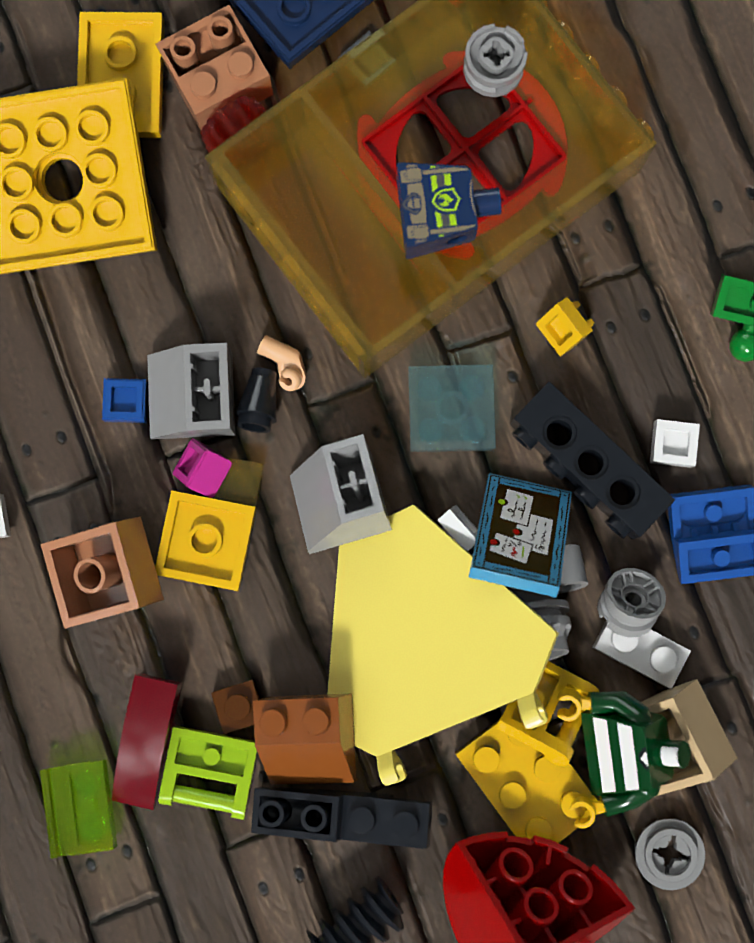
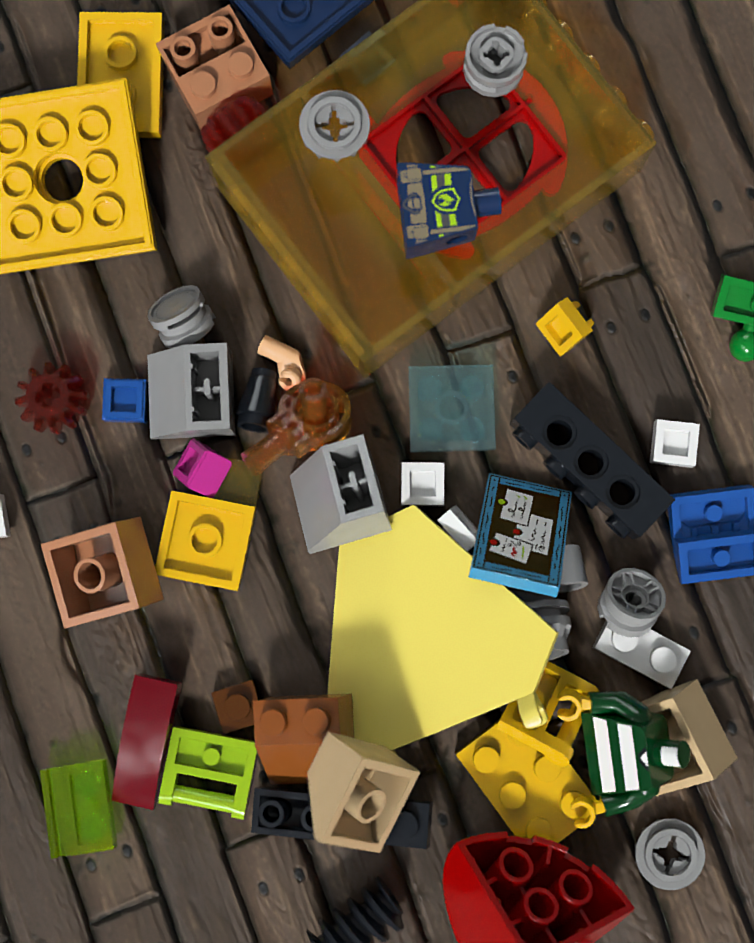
(41, 389): none -> clear red gear
(181, 316): none -> light grey wheel
(311, 429): none -> clear orange pin
(318, 114): none -> light grey gear
(357, 792): none -> tan slope
(422, 484): none -> white plate

